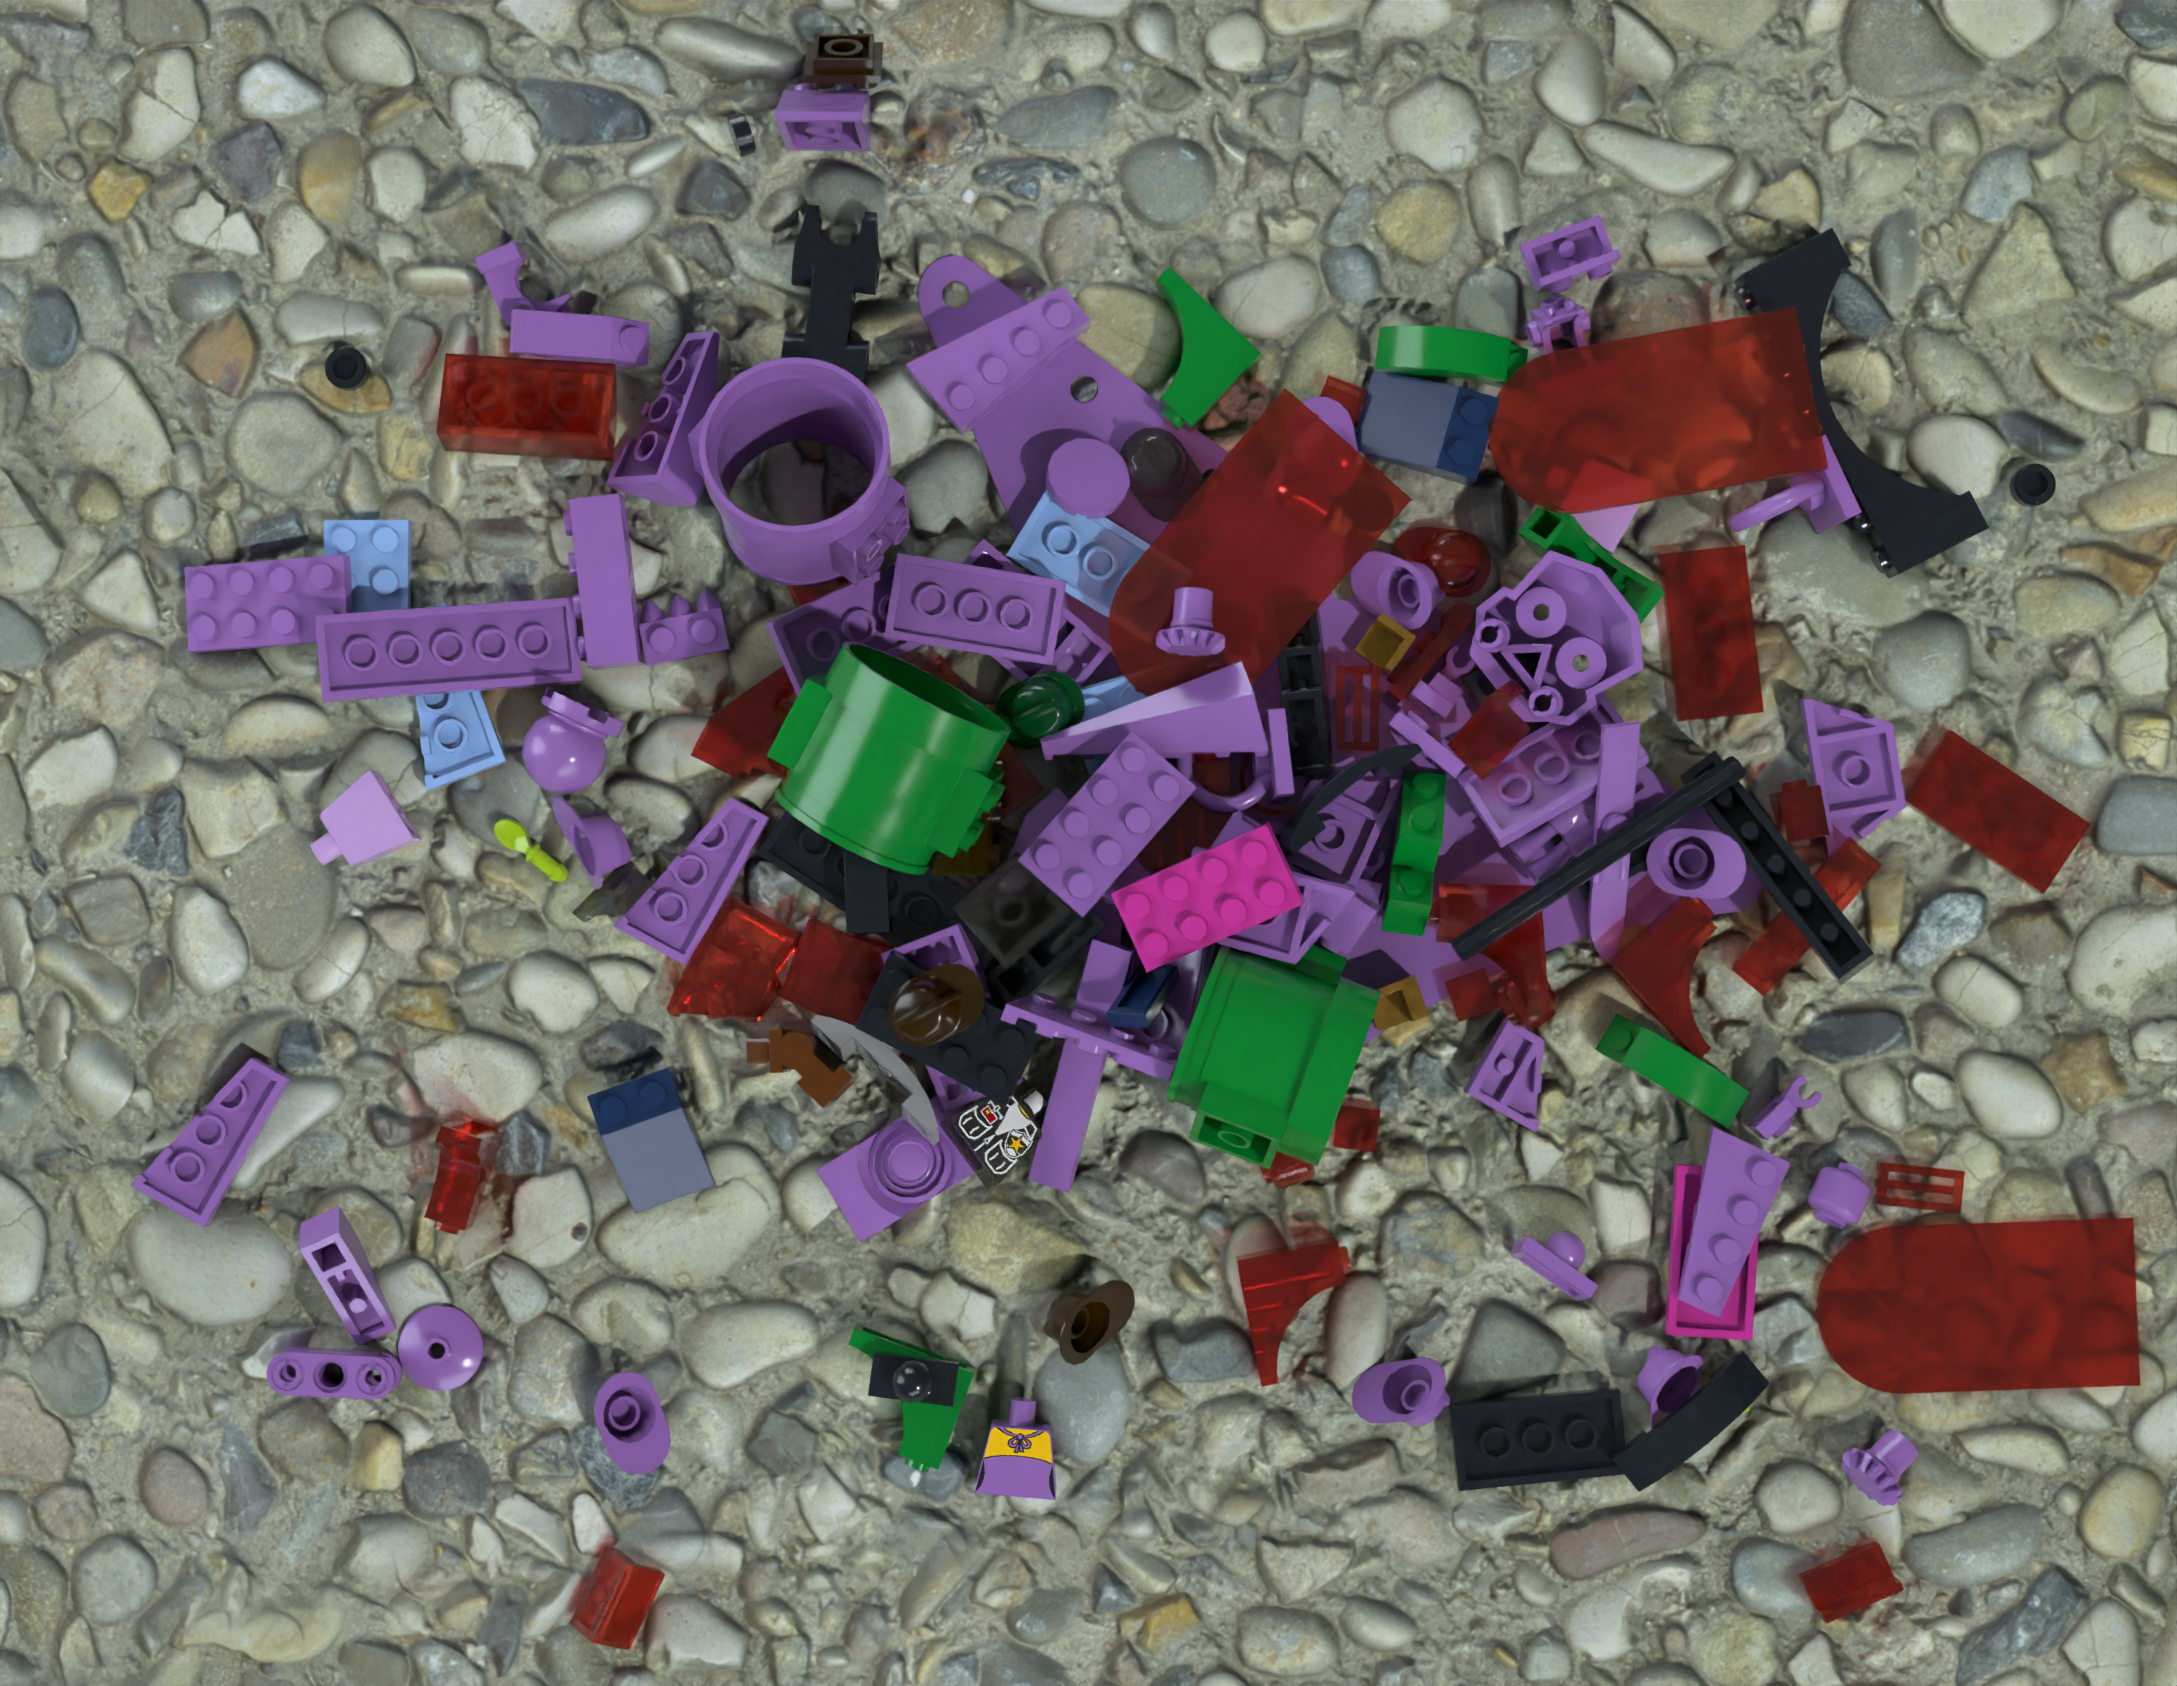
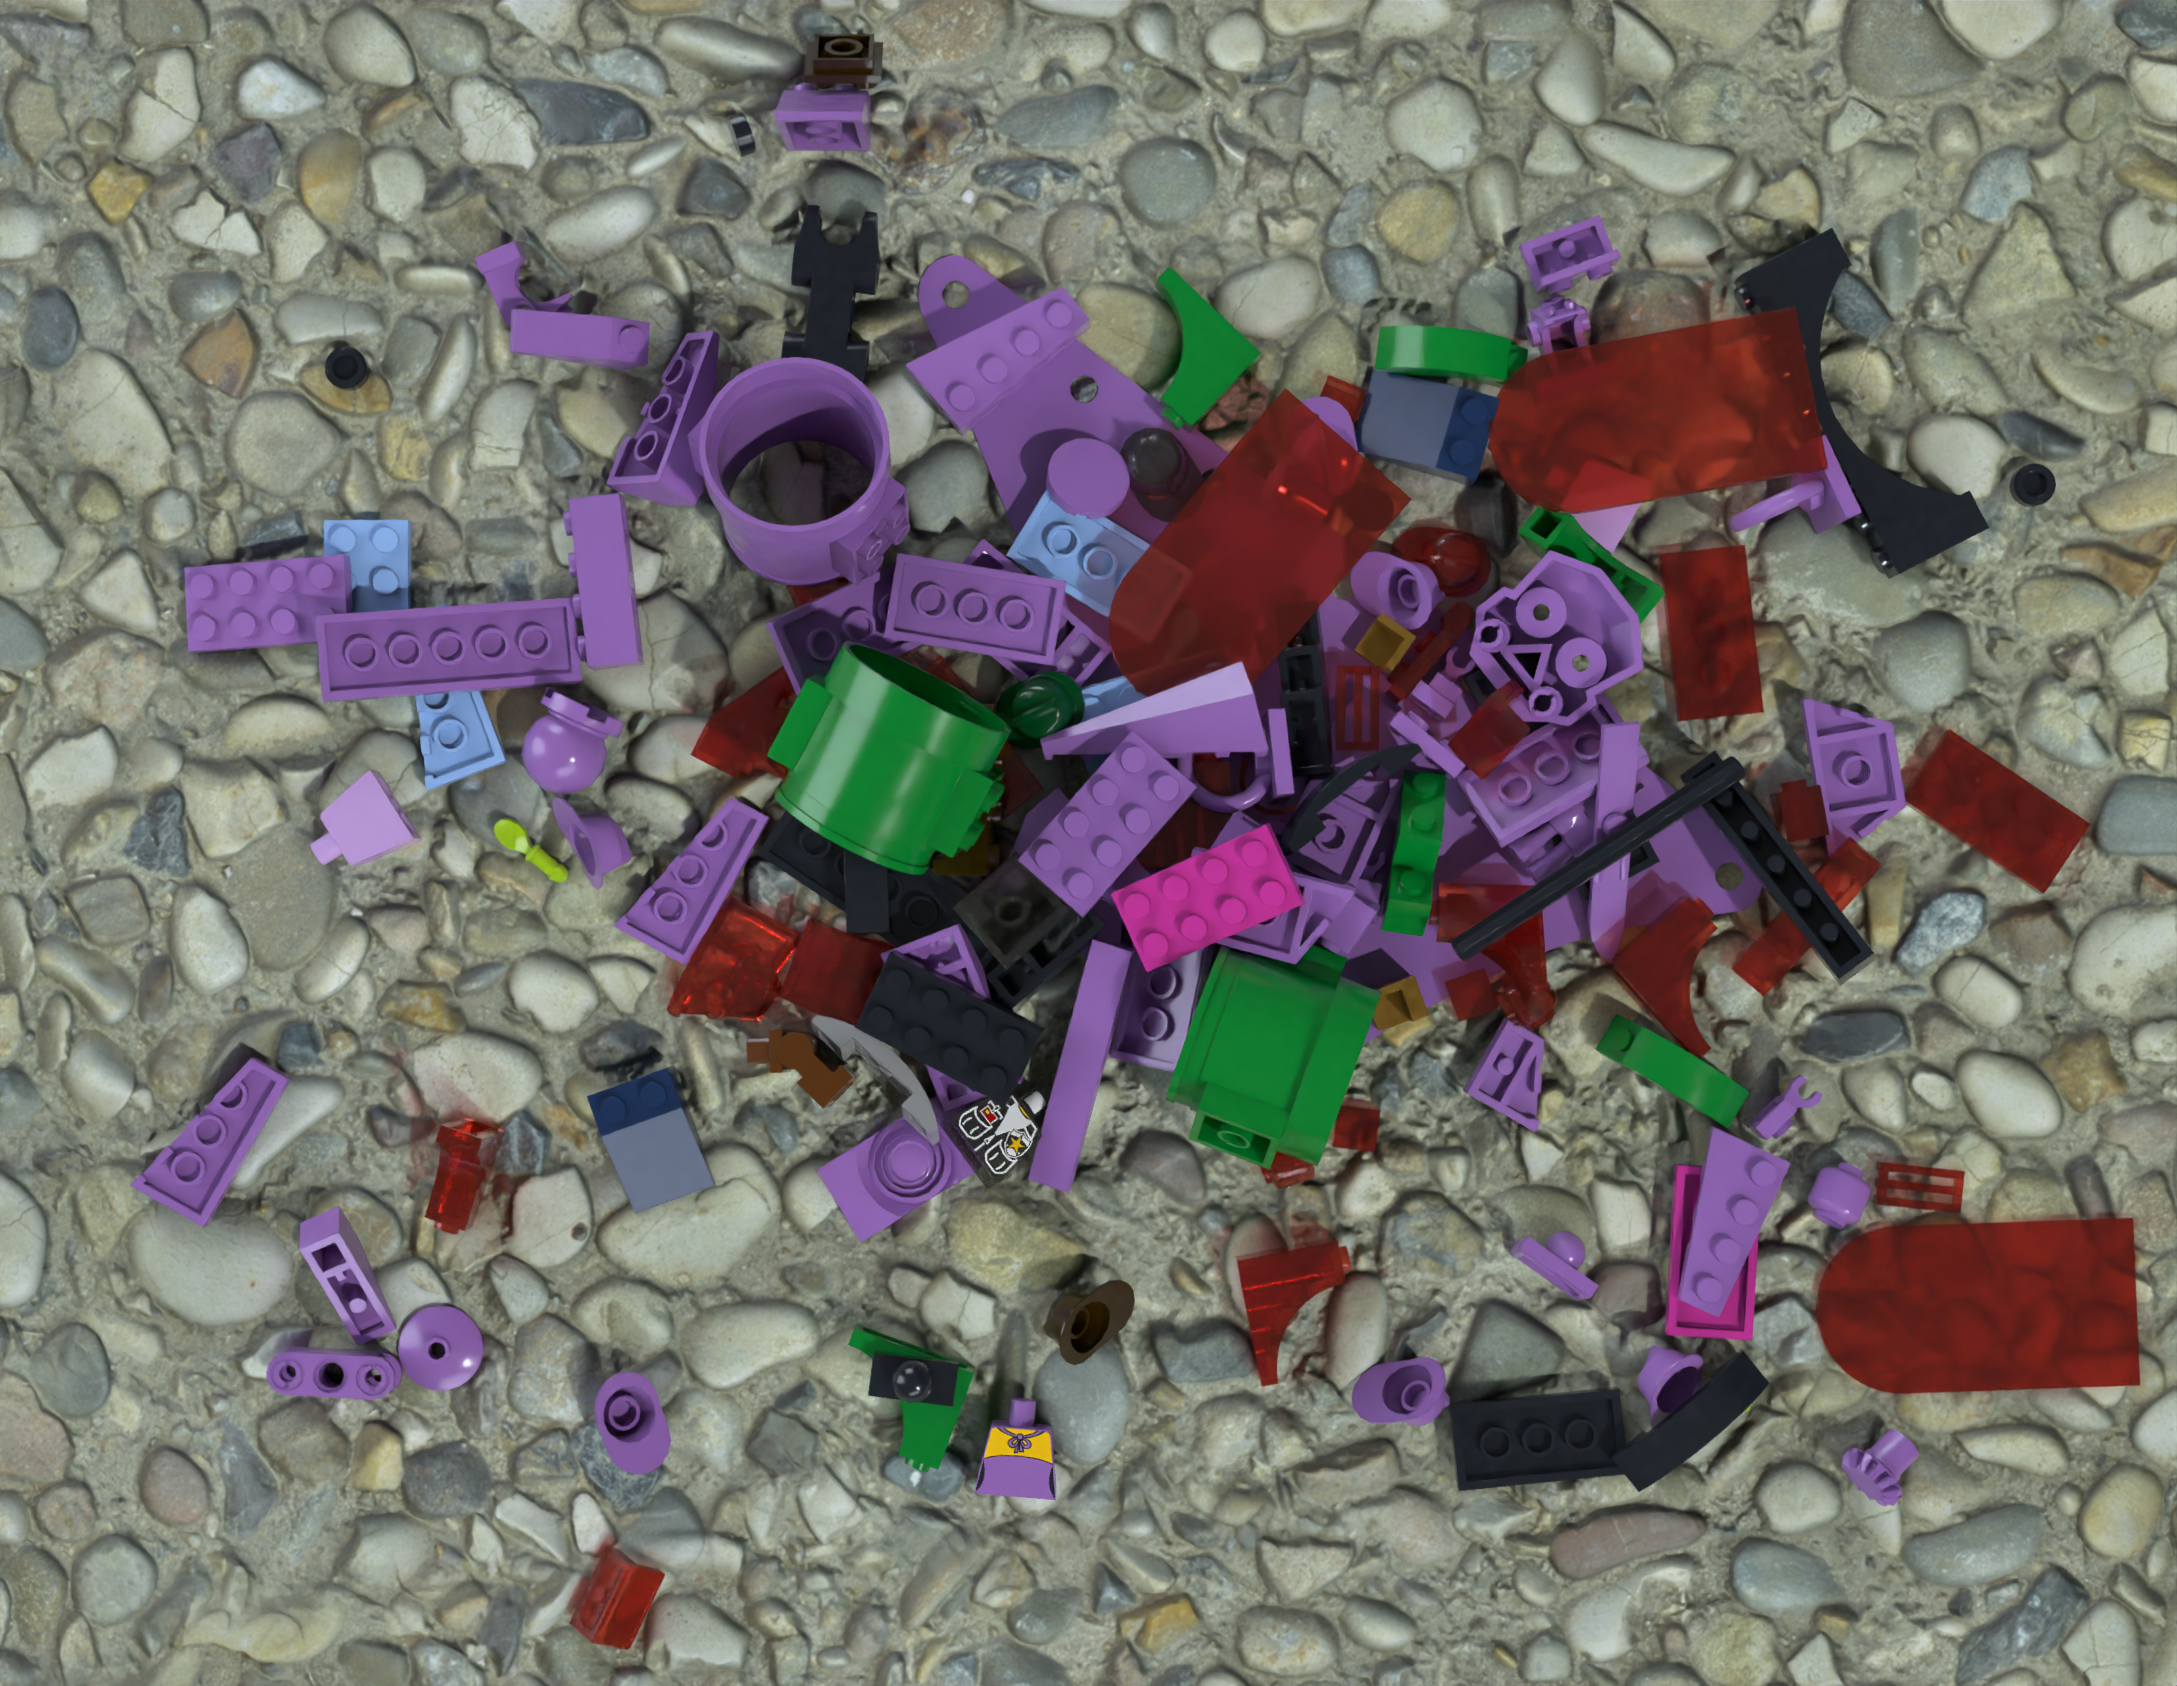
(528, 407): clear red slope -> none
(617, 895): clear smoke tile -> none
(684, 632): medium lavender plate -> none
(936, 1005): dark brown piece -> none
(1090, 1036): medium lavender wing -> none
(1143, 996): dark blue tile -> none
(1191, 625): medium lavender gear -> none
(1696, 863): medium lavender piece -> none
(1850, 1582): clear red panel -> none

